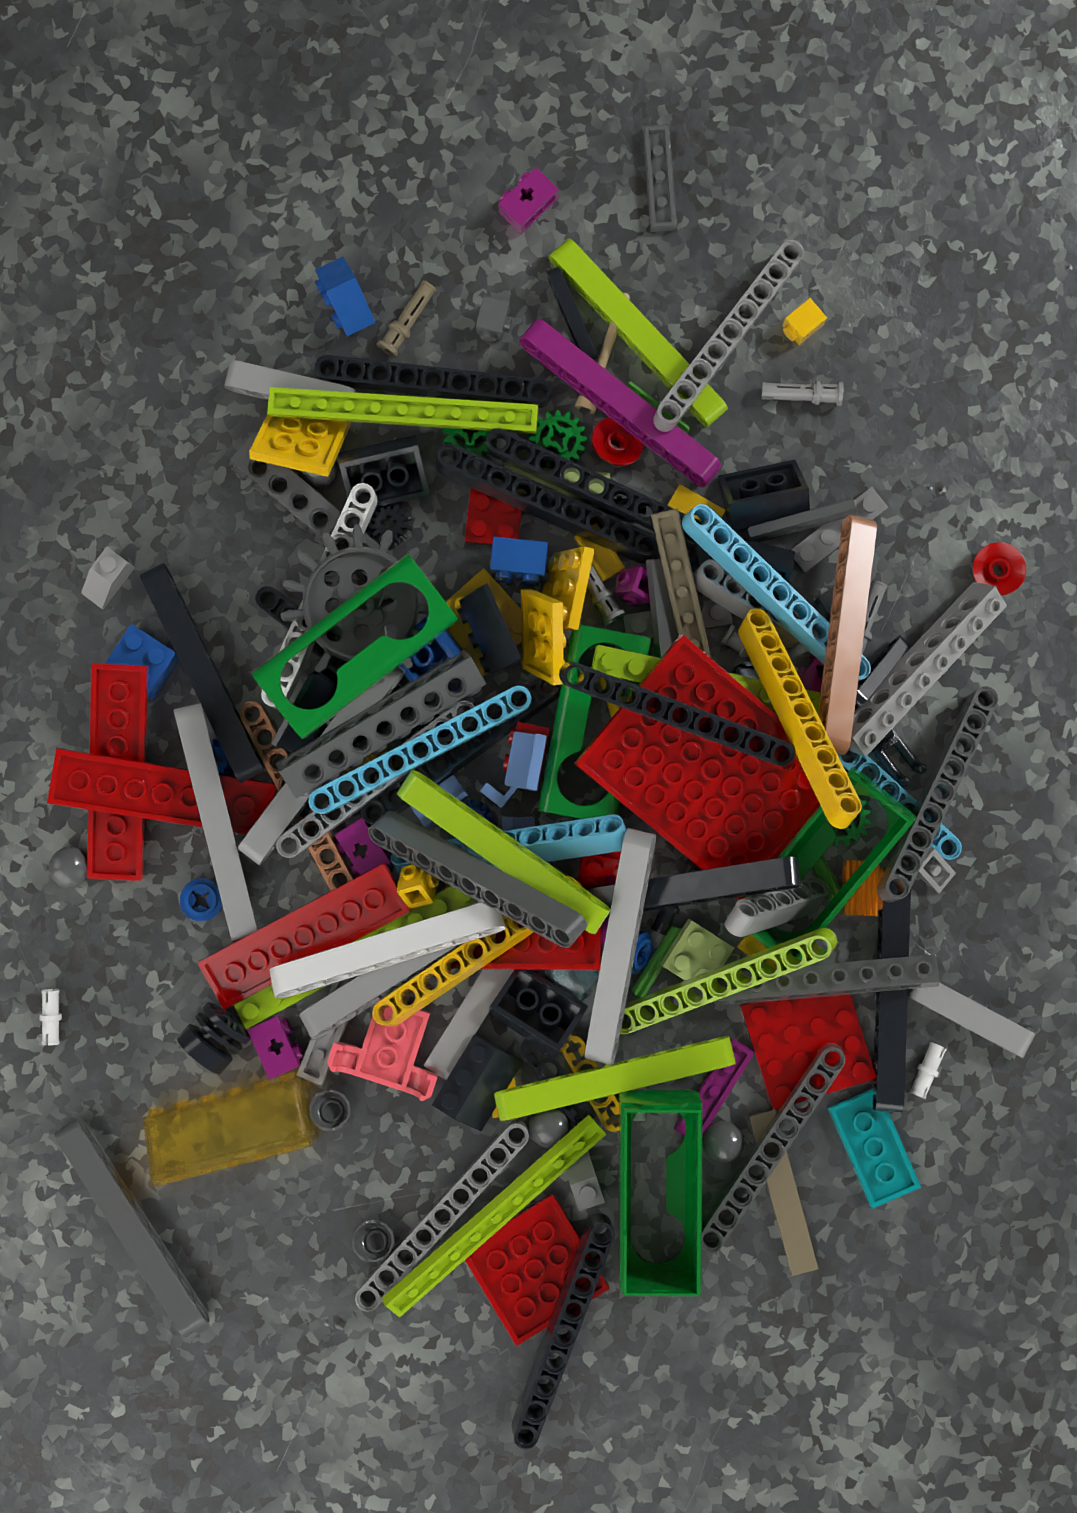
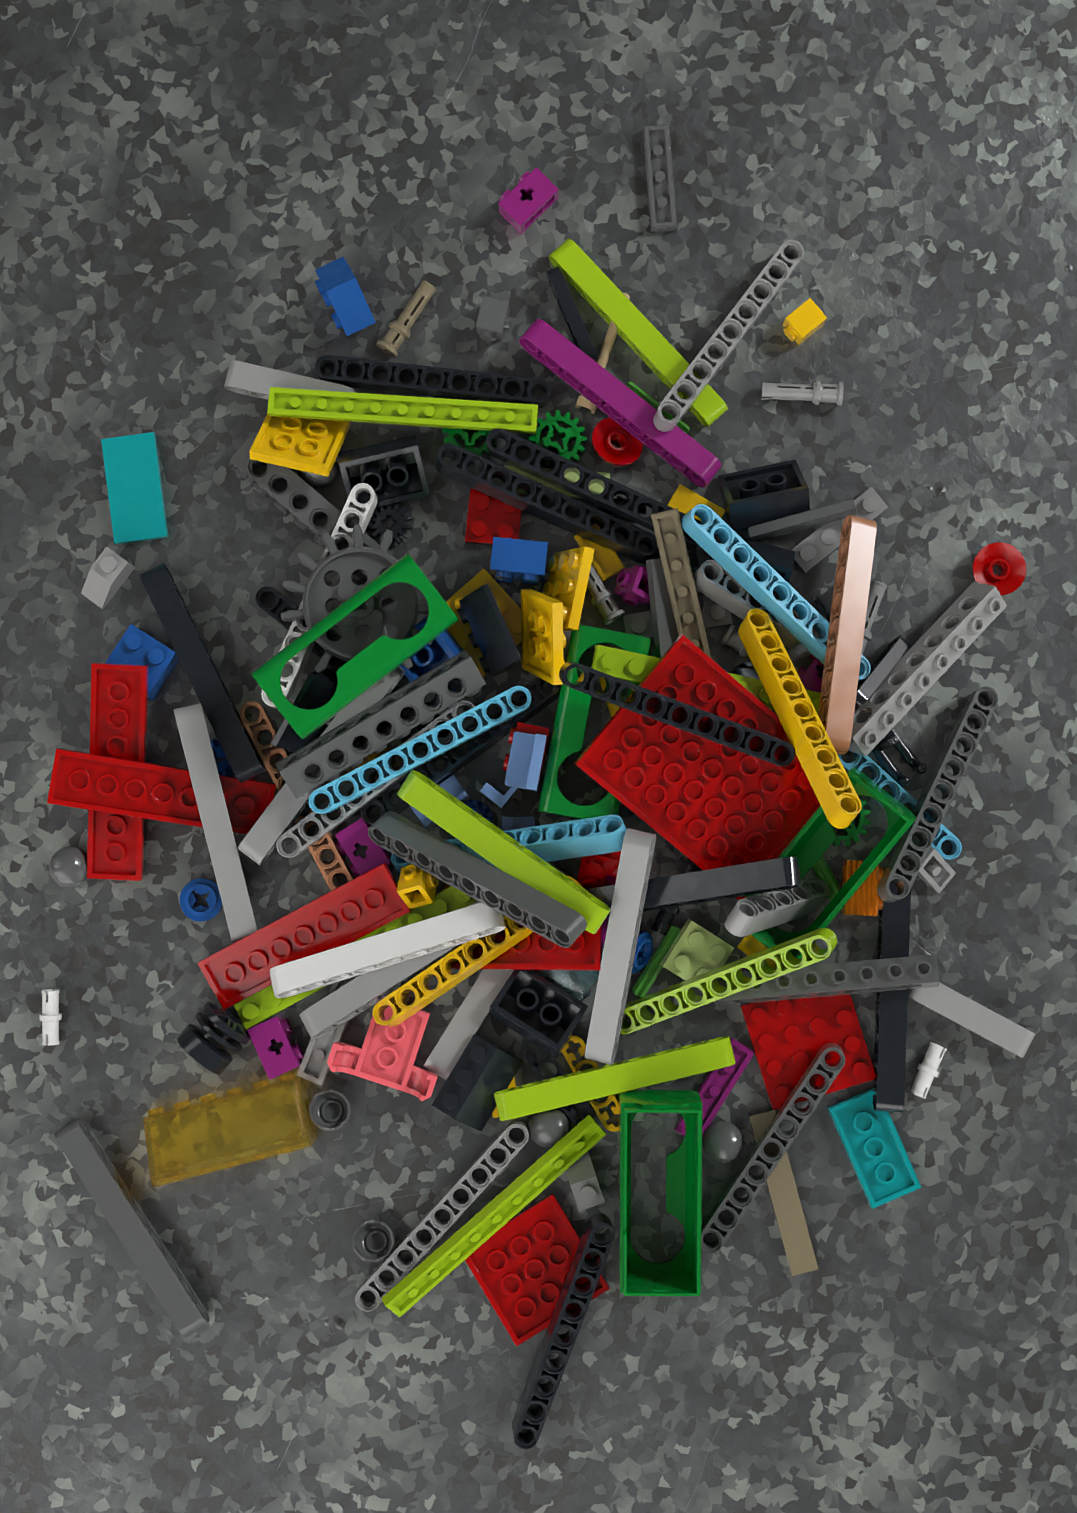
(134, 488): none -> teal tile

